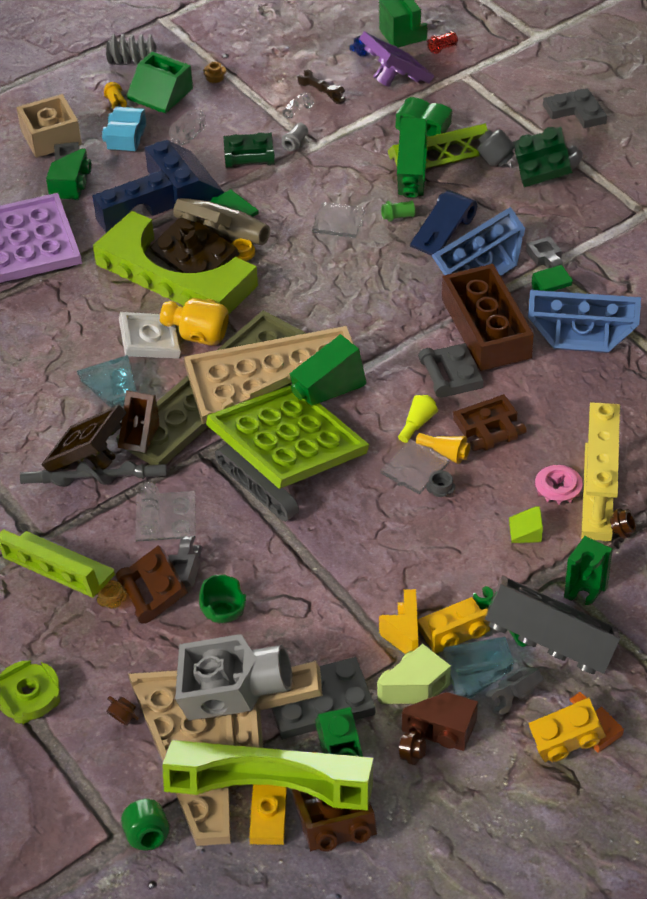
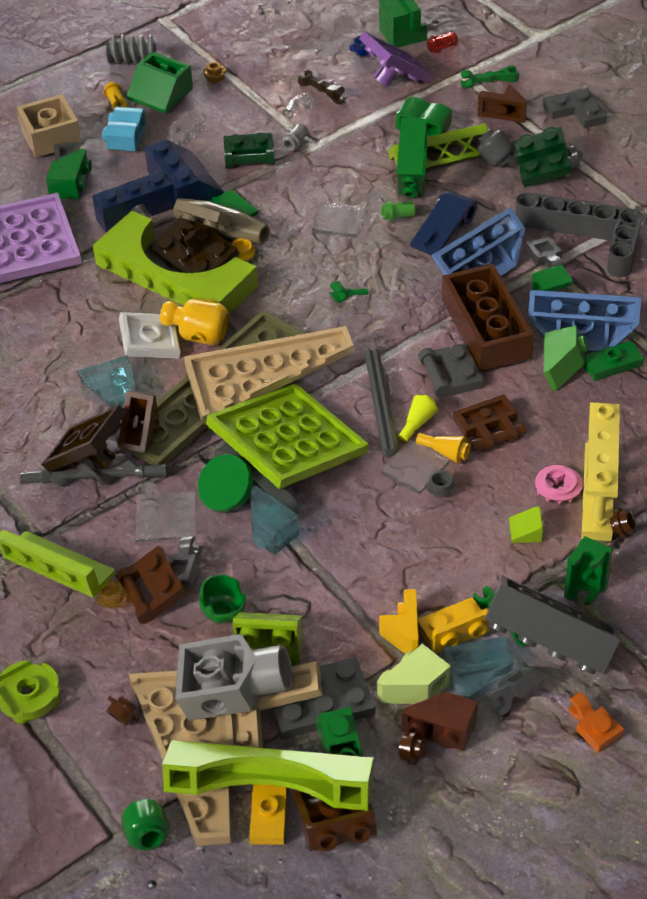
(225, 483): none -> green tile
(270, 630): none -> lime slope
(271, 522): none -> clear light blue slope
(329, 372): green slope -> none
(341, 293): none -> green hand
(381, 403): none -> dark grey axle
(505, 106): none -> reddish brown slope
(506, 74): none -> green piece
(563, 355): none -> bright green slope
(567, 731): yellow bracket -> none
(585, 219): none -> dark grey beam
(613, 360): none -> green plate

